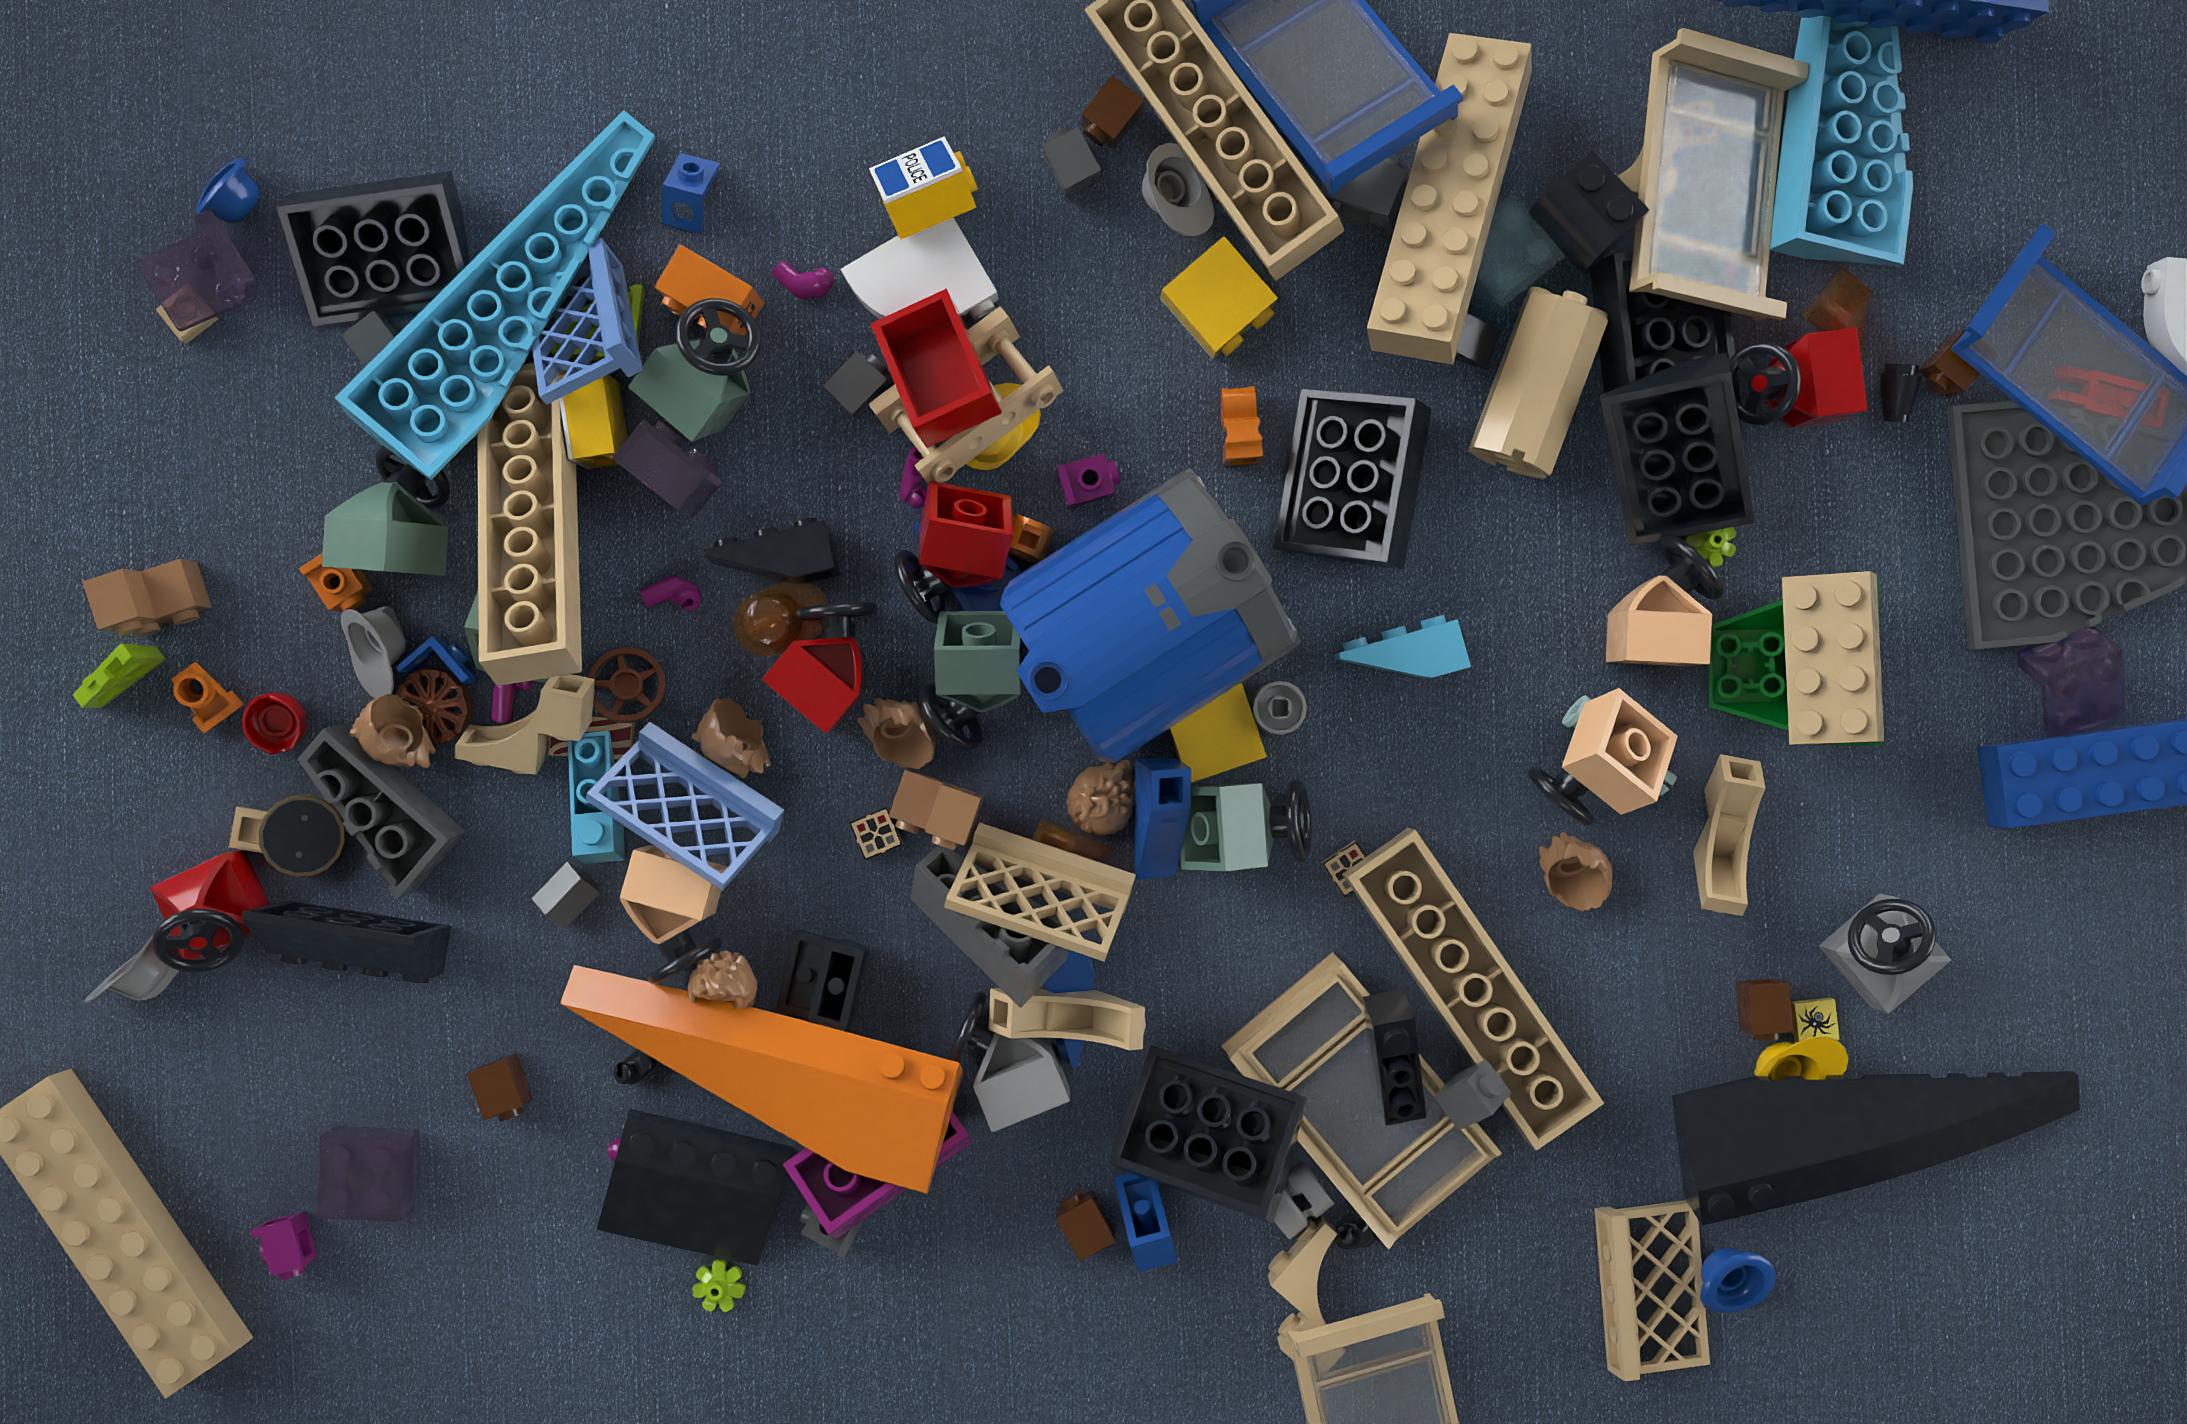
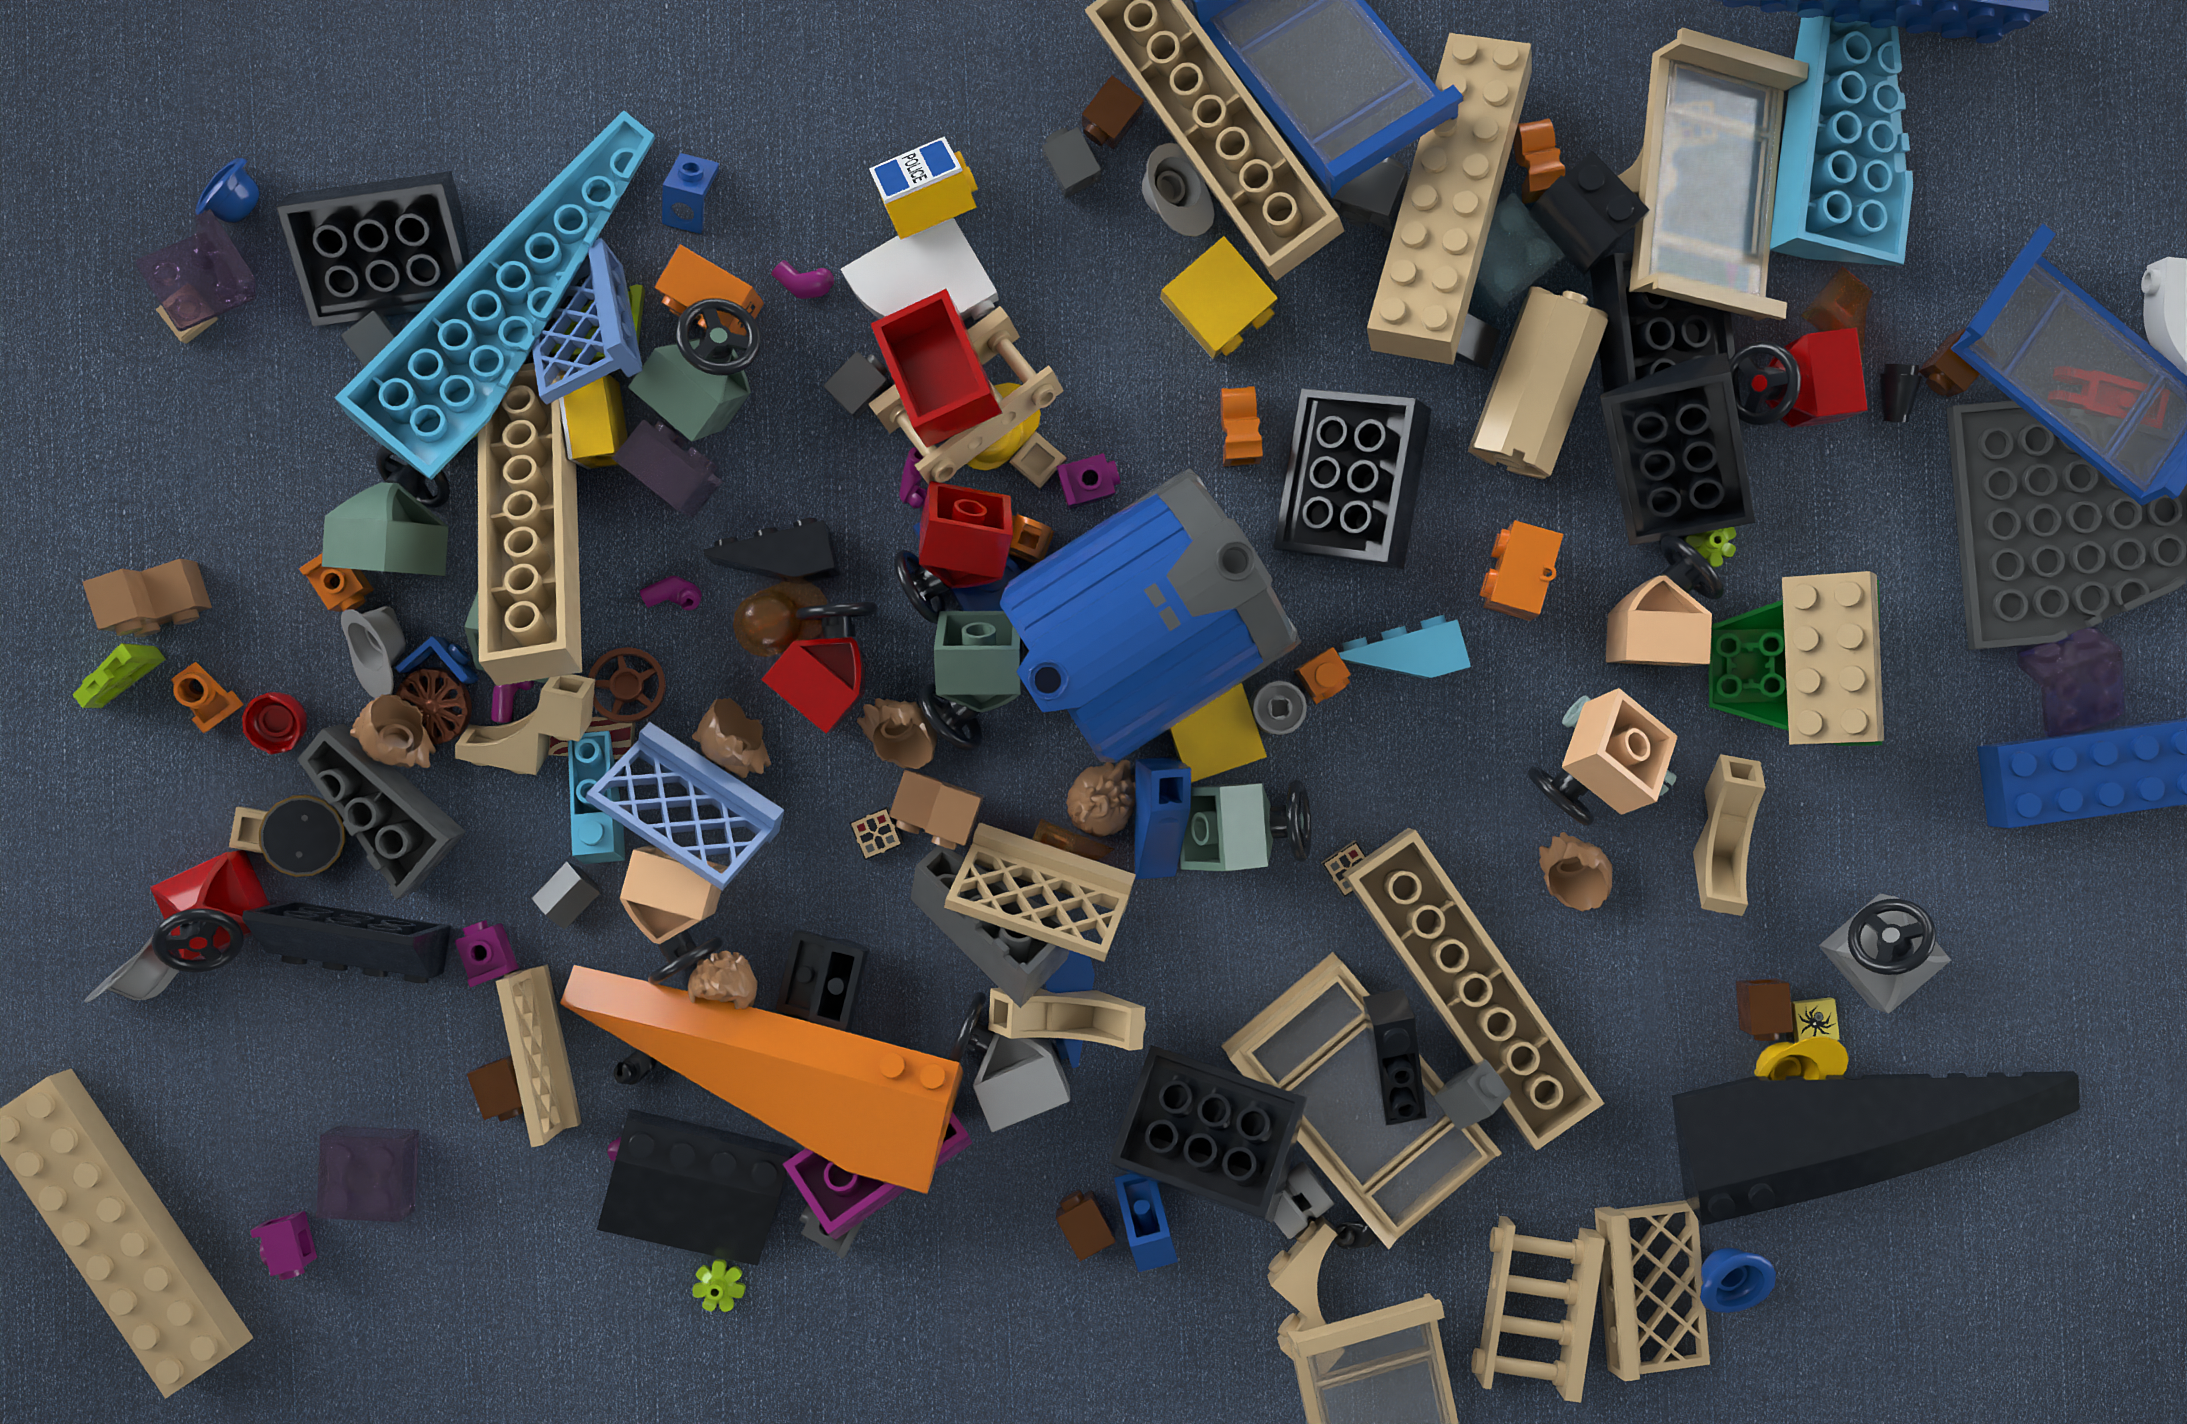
(499, 956): none -> magenta brick
(538, 1053): none -> tan fence
(1037, 460): none -> tan tile
(1323, 675): none -> orange brick
(1519, 578): none -> orange brick
(1537, 152): none -> orange leg
(1572, 1333): none -> tan fence

